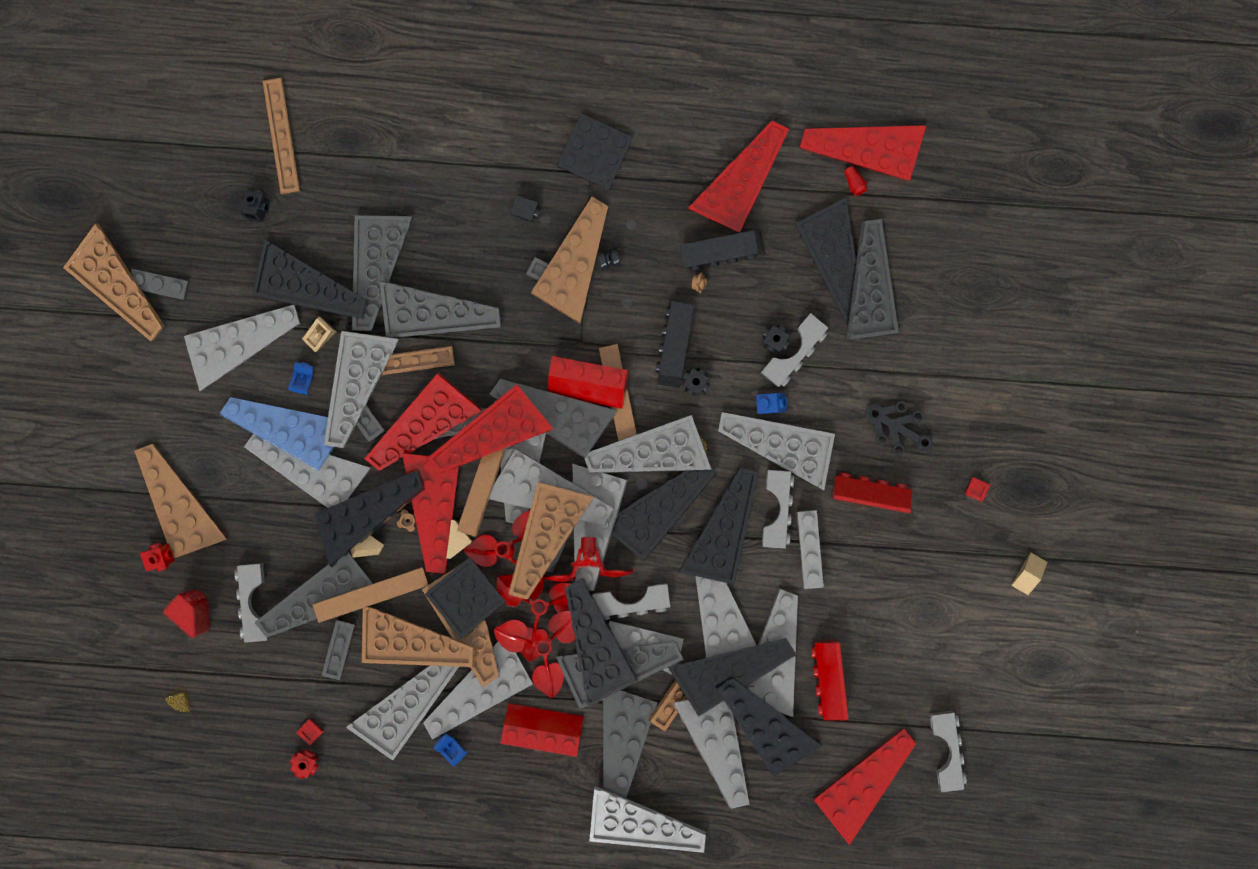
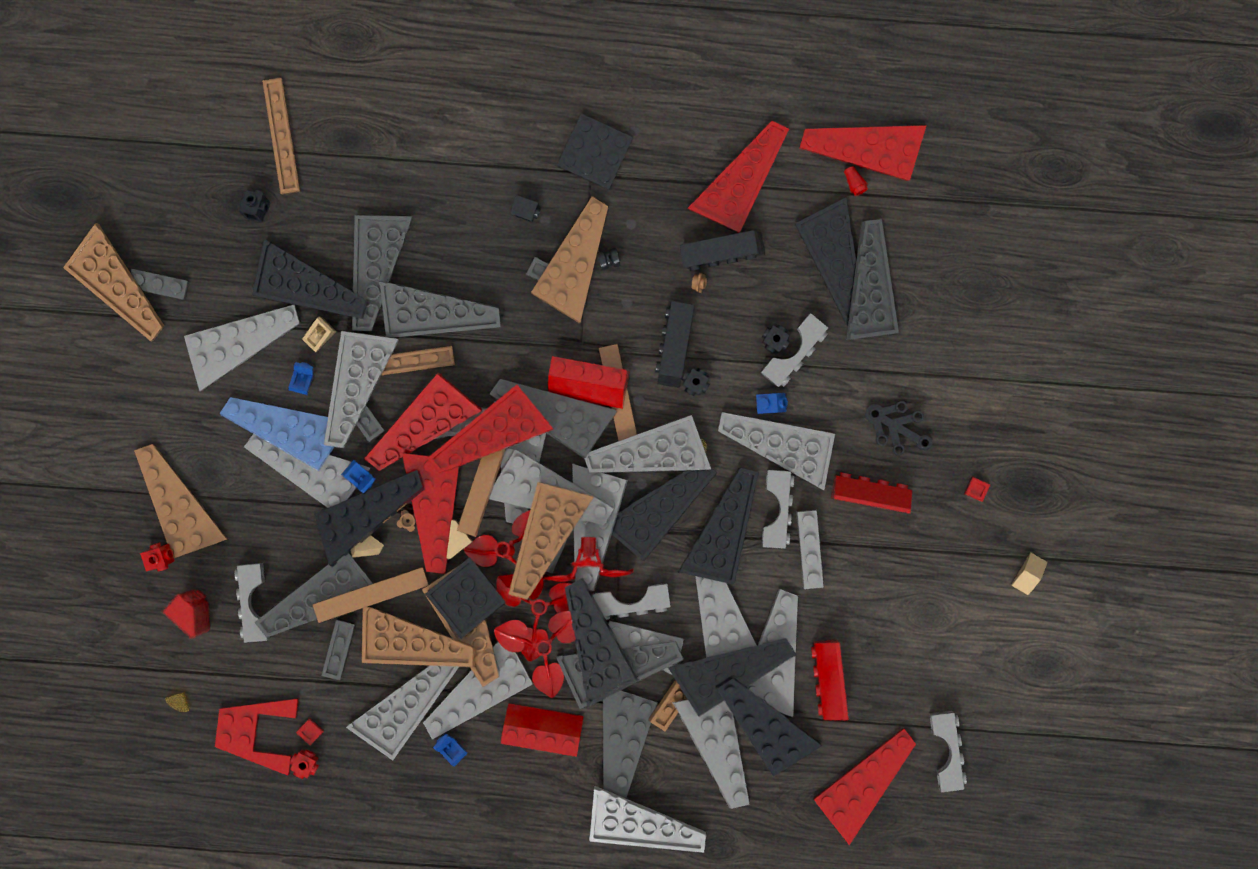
(238, 732): none -> red wing
(358, 476): none -> blue bracket

